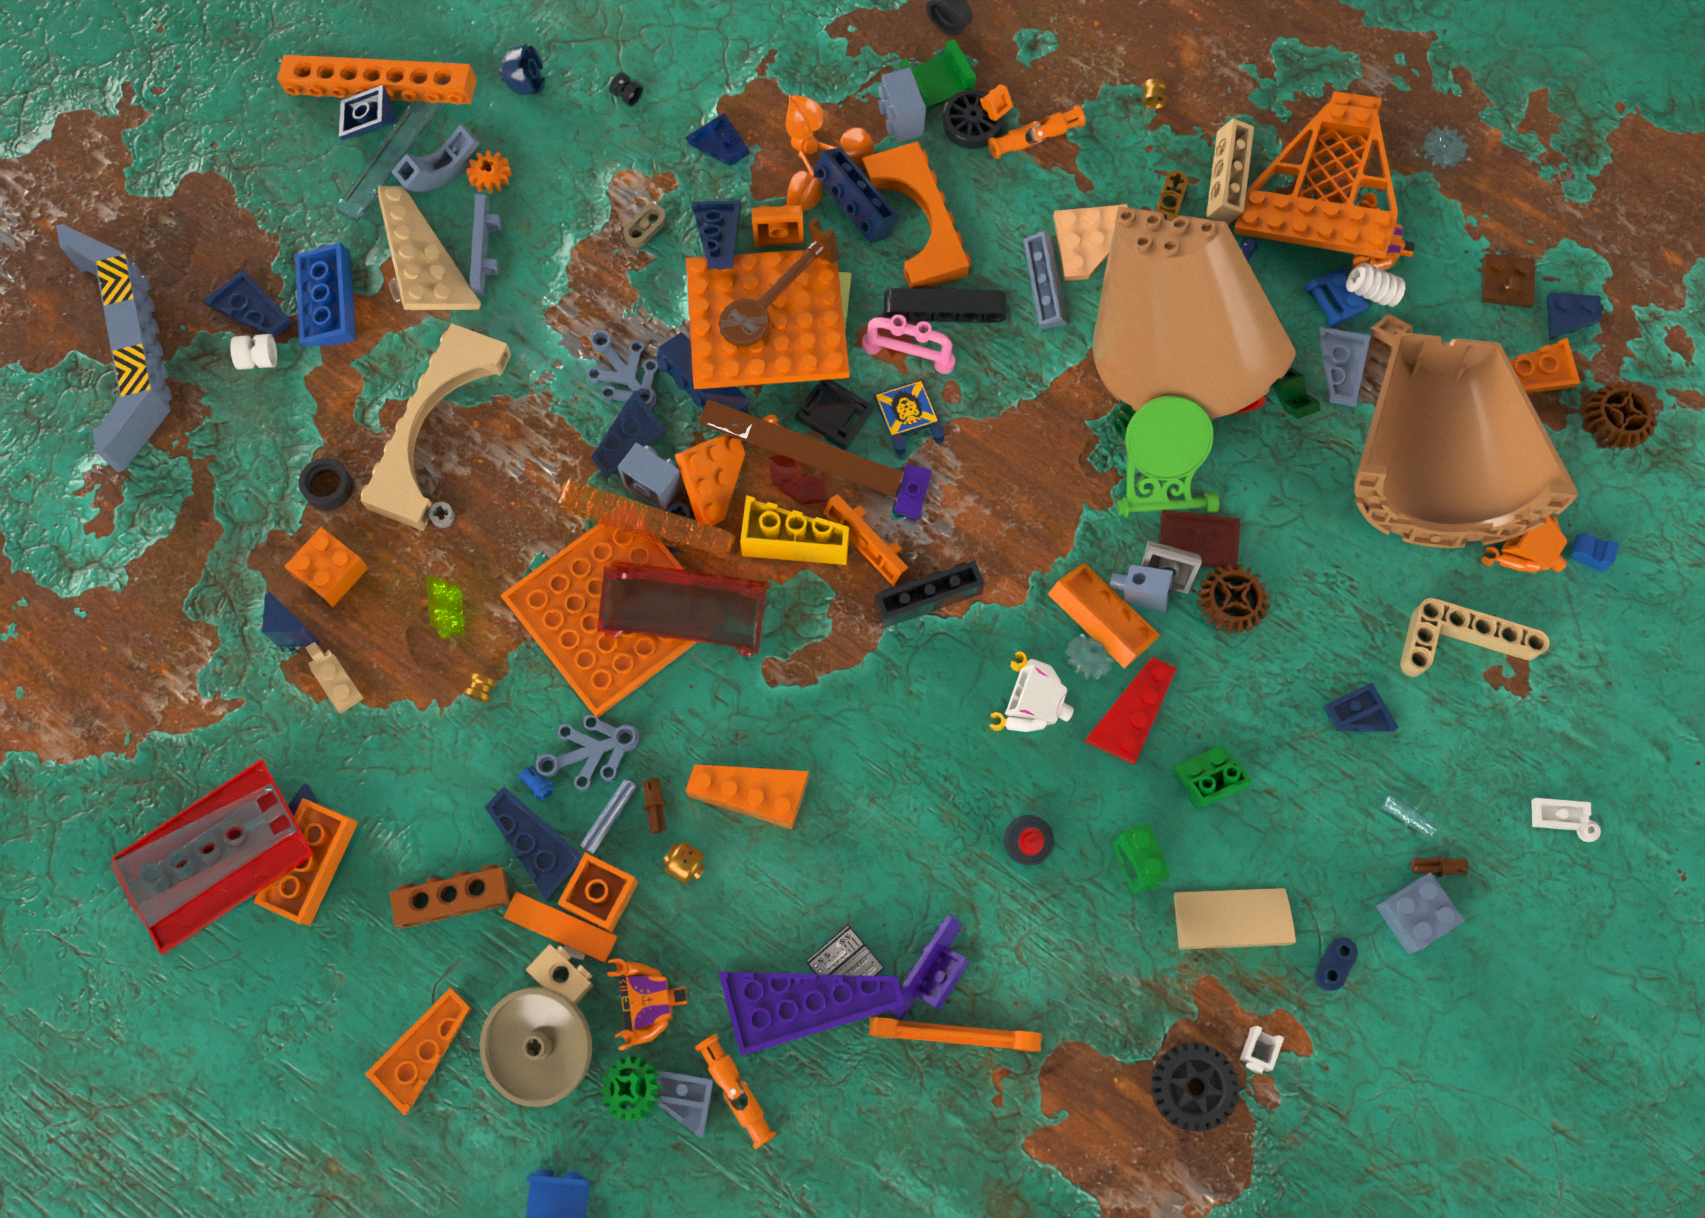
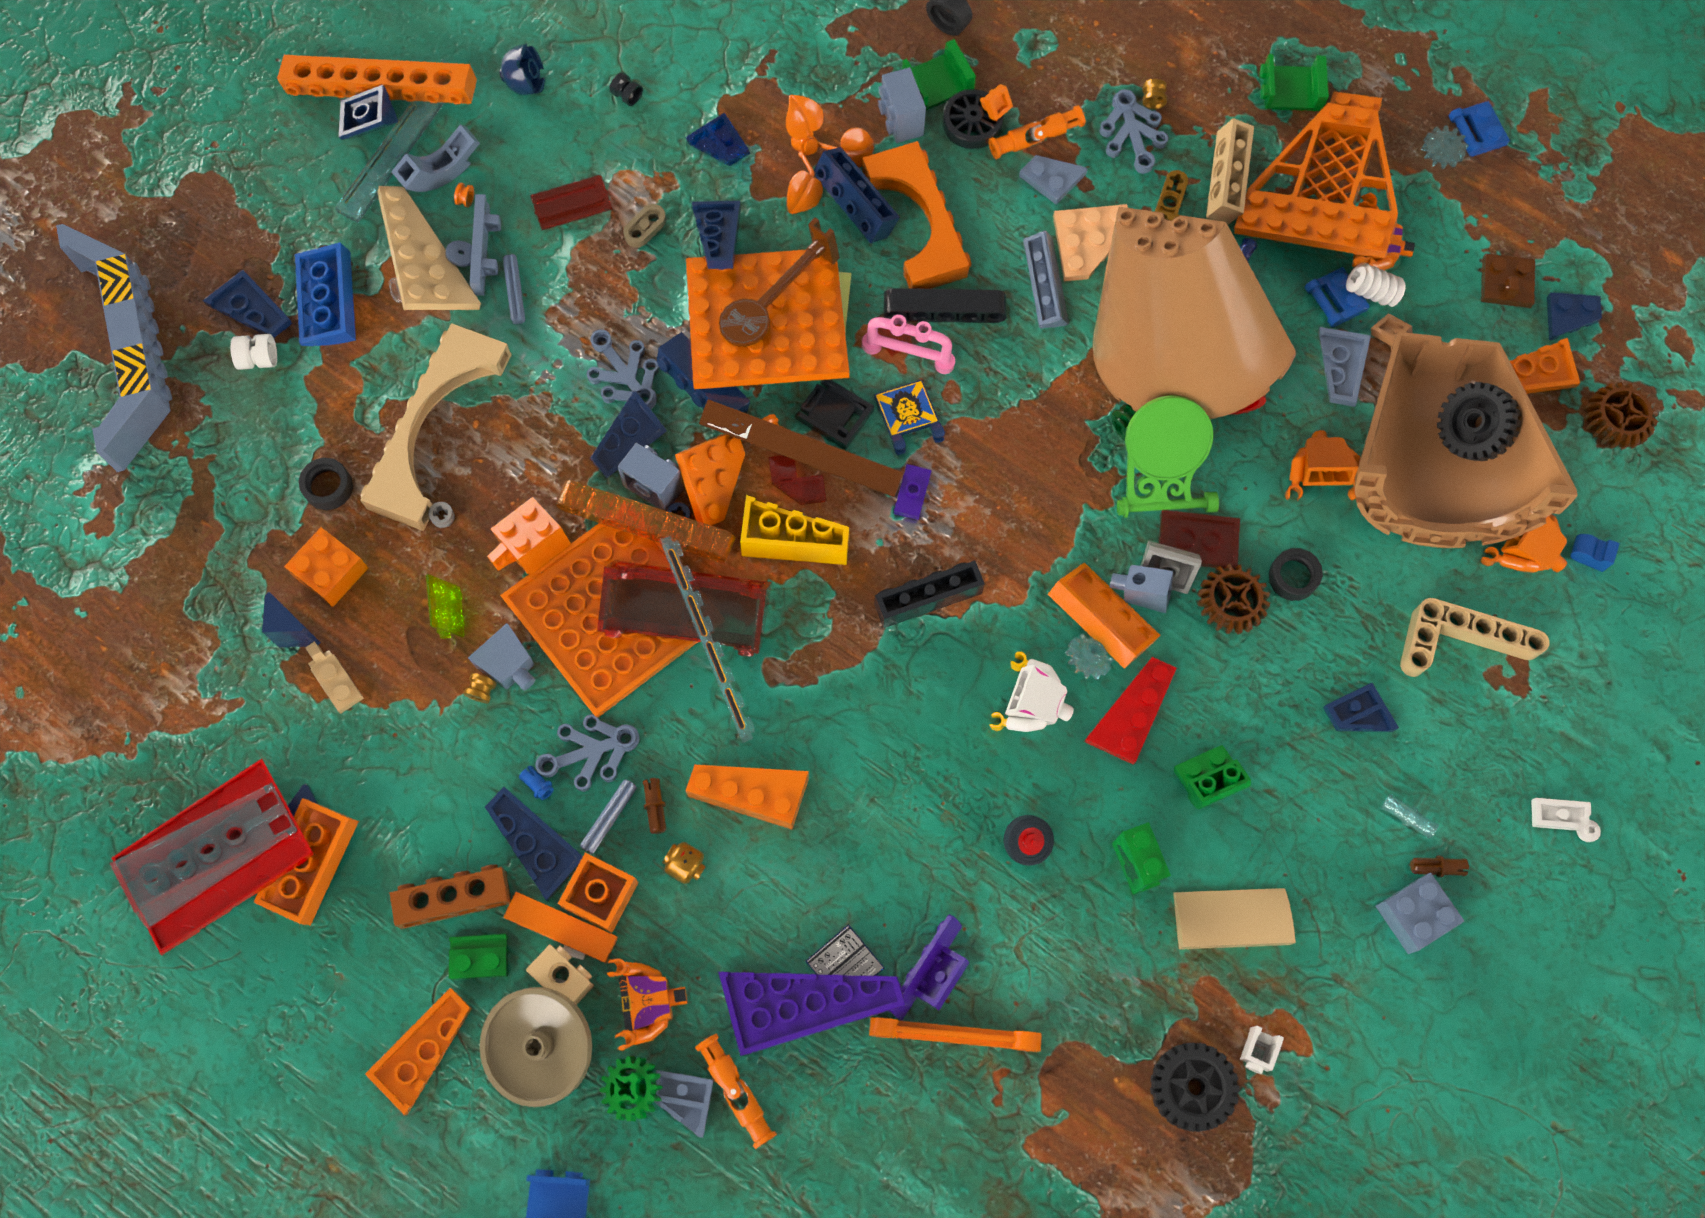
(453, 256): none -> sand blue wheel
(464, 195): none -> orange bush
(478, 957): none -> green plate
(489, 172): orange gear -> none
(504, 660): none -> sand blue torso
(514, 289): none -> sand blue axle
(528, 538): none -> orange hinge
(571, 202): none -> clear red piece
(703, 628): none -> clear light blue plate
(777, 225): orange slope -> none
(881, 556): orange hinge -> none
(1052, 177): none -> sand blue wing
(1133, 128): none -> sand blue plant
(1293, 395): dark green slope -> none
(1294, 86): none -> green panel
(1309, 561): none -> black tyre
(1323, 462): none -> orange torso
(1335, 962): dark blue plate -> none
(1484, 125): none -> blue plate
(1497, 425): none -> black wheel

